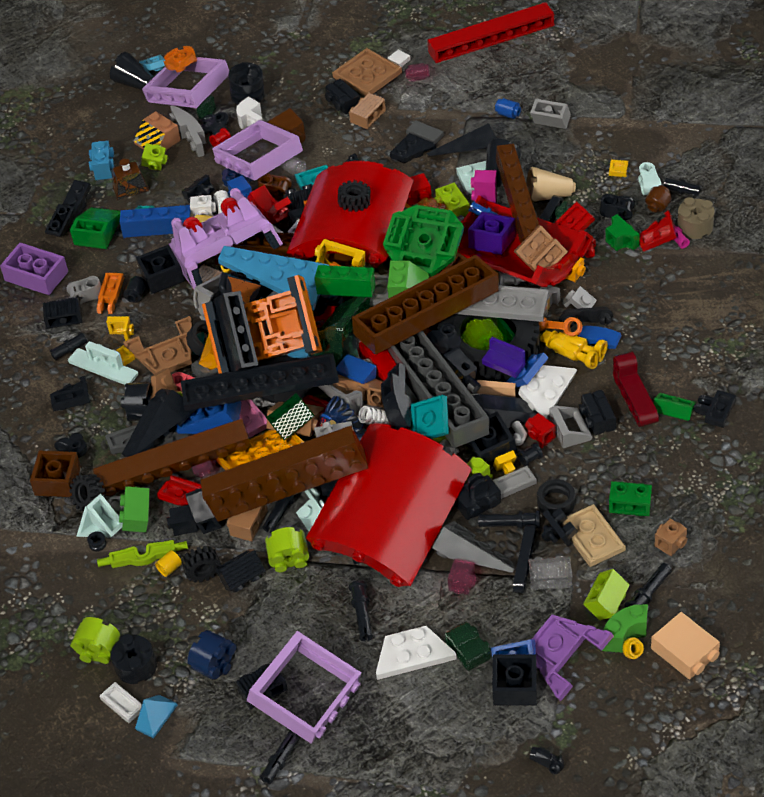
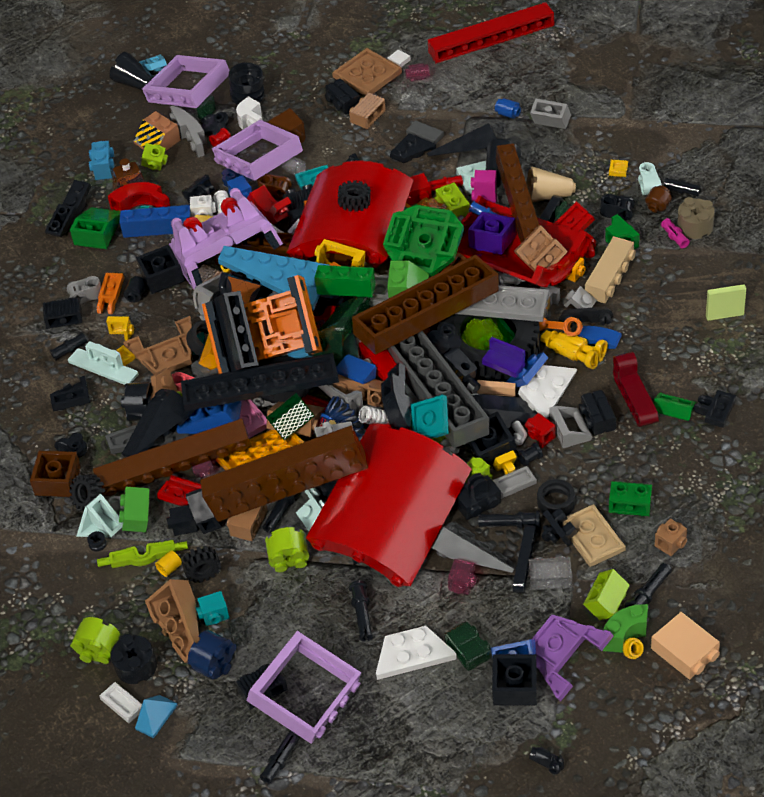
(34, 268): medium lavender brick -> none
(138, 194): none -> red arch
(175, 612): none -> medium nougat wedge
(179, 59): orange plate -> none
(212, 608): none -> teal brick
(240, 570): black brick -> none
(446, 181): none -> red axle
(610, 269): none -> tan brick
(658, 233): red wing -> none
(725, 302): none -> yellowish green tile

